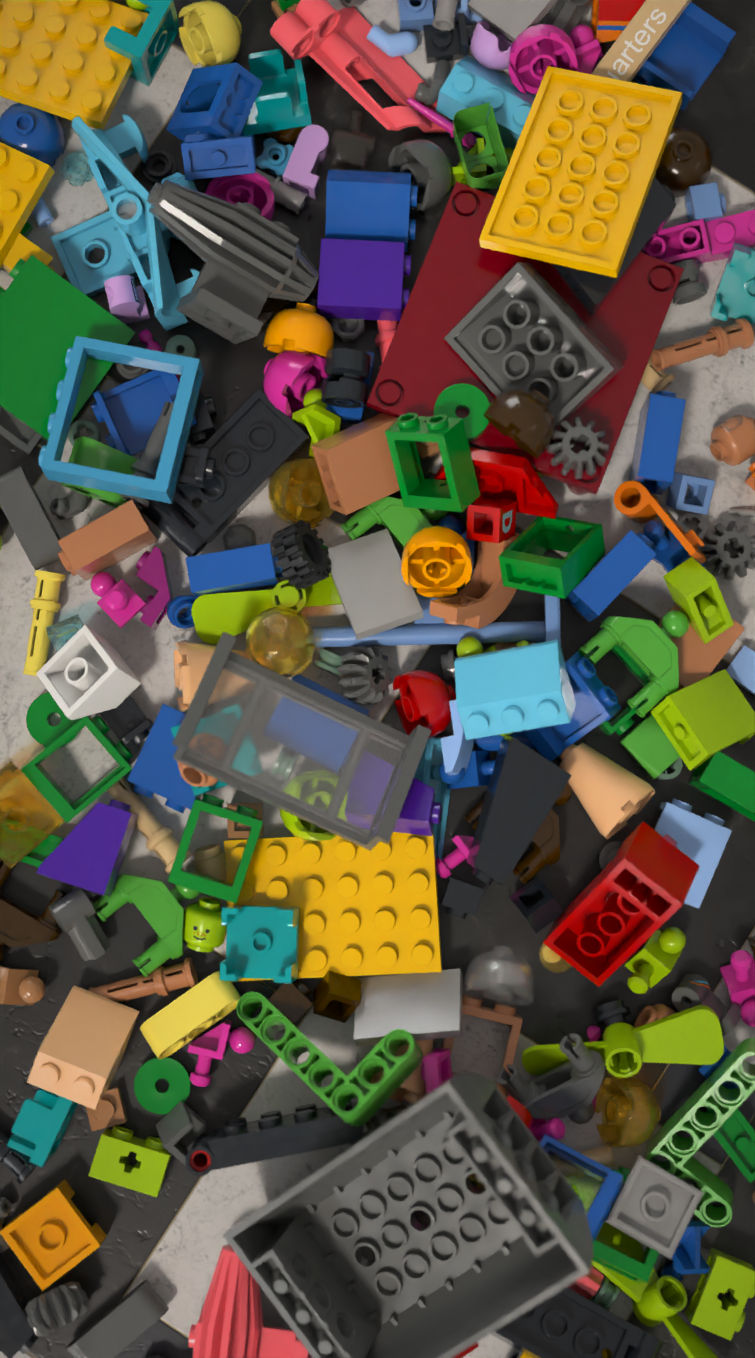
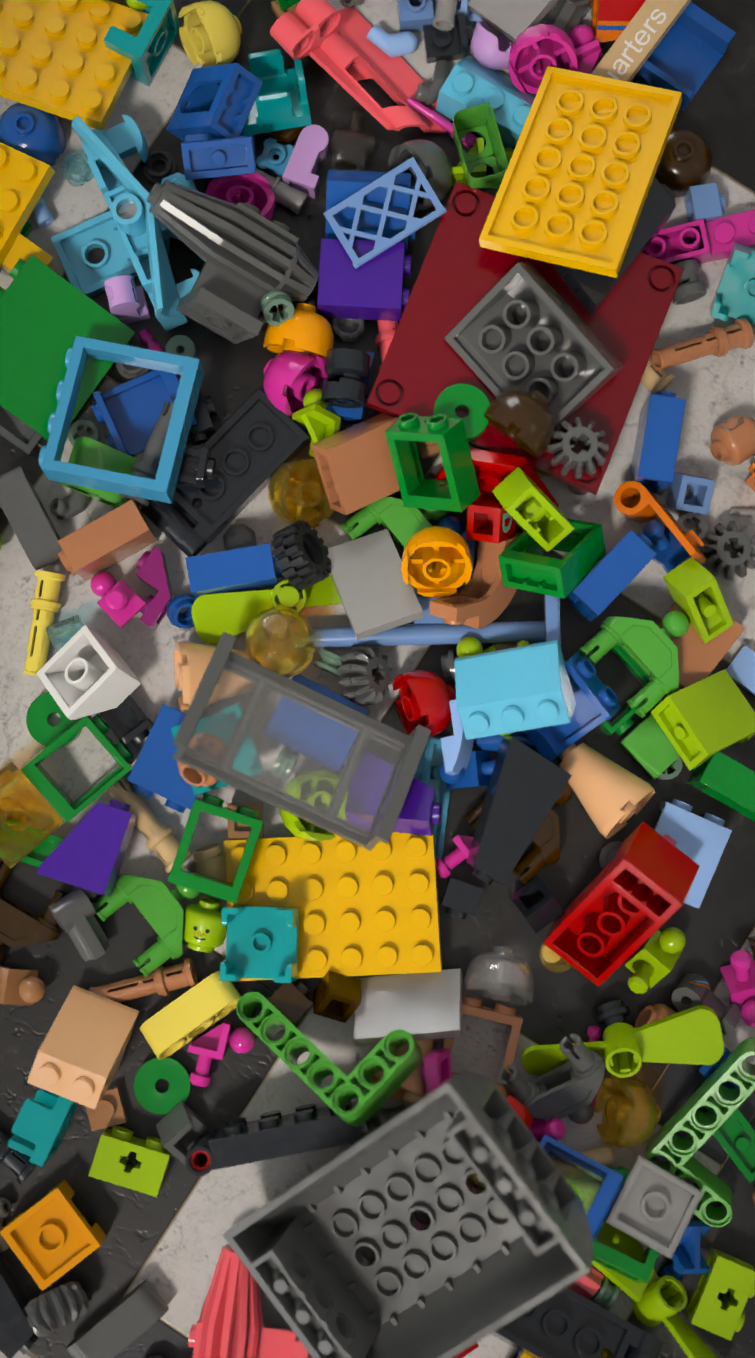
(274, 298): none -> sand green bush
(356, 202): none -> medium blue window
(532, 509): none -> lime brick

